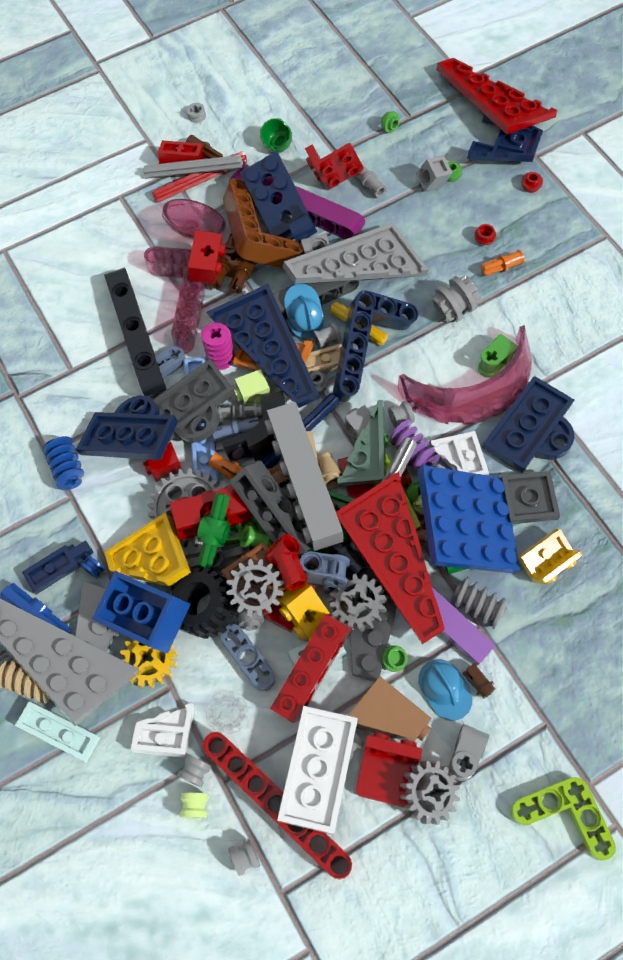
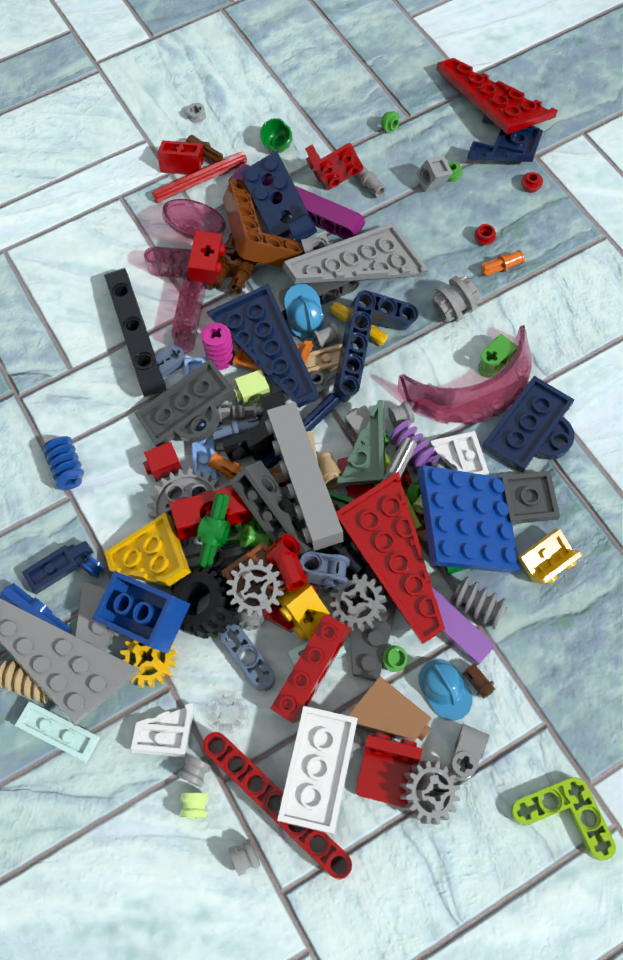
(129, 431): dark blue plate -> none
(193, 166): light grey axle -> none

